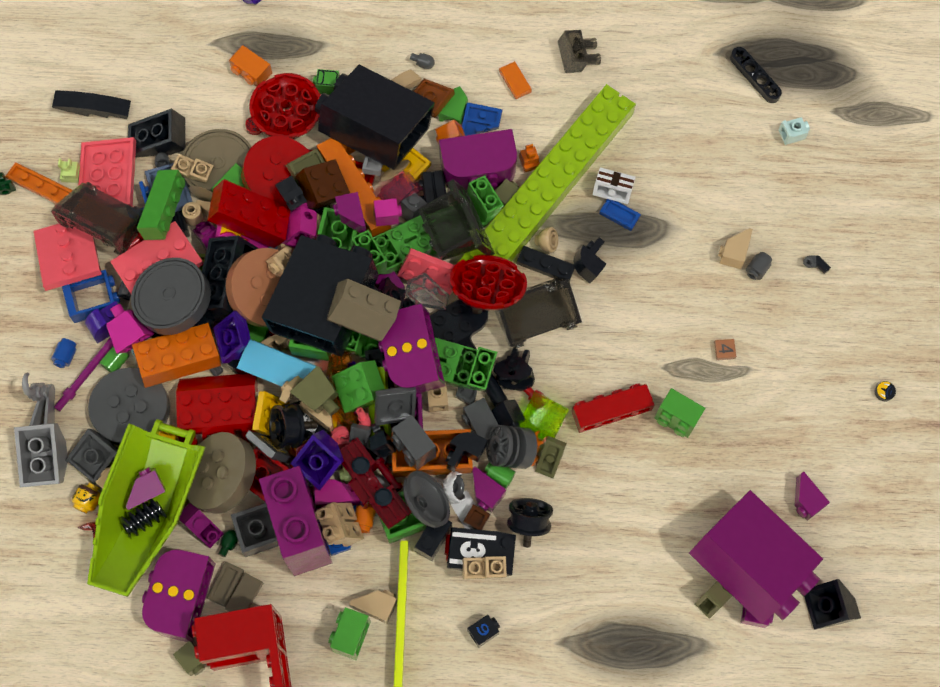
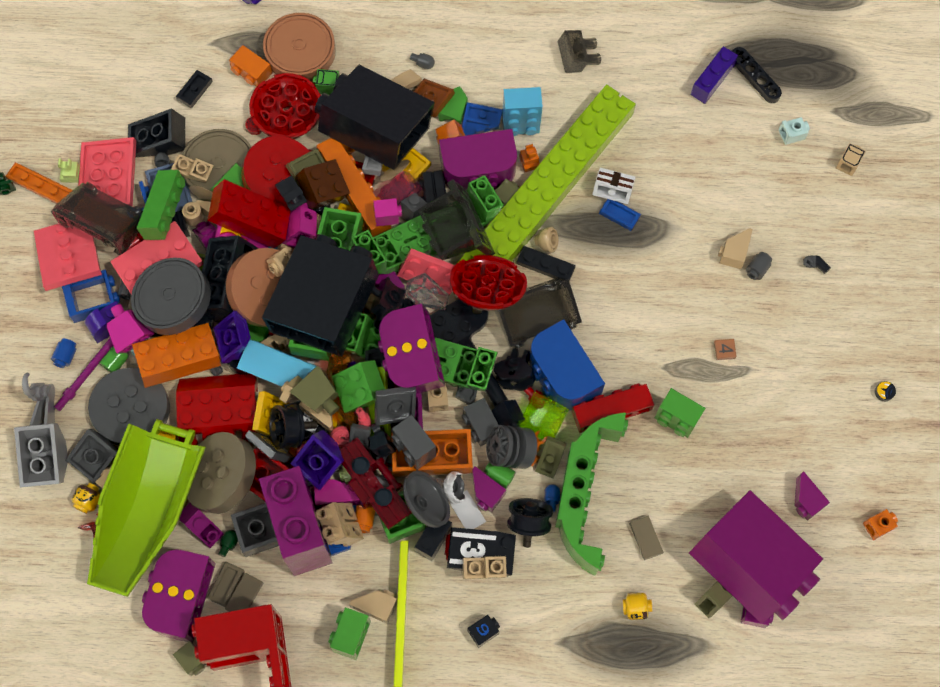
(90, 103): black slope -> none
(142, 517): black piece -> none
(145, 487): magenta slope -> none
(194, 89): none -> black plate
(299, 45): none -> nougat brick
(350, 211): magenta slope -> none
(363, 309): dark tan slope -> none
(465, 444): black brick -> none
(476, 518): reddish brown plate -> none
(515, 80): orange tile -> none
(522, 110): none -> medium azure brick
(552, 495): none -> blue cylinder
(564, 367): none -> blue brick
(571, 519): none -> bright green slope
(587, 263): black brick -> none
(637, 606): none -> yellow head
(646, 537): none -> dark tan tile
(714, 75): none -> dark purple brick
(831, 605): black slope -> none
(850, 159): none -> tan brick
(876, 528): none -> orange brick

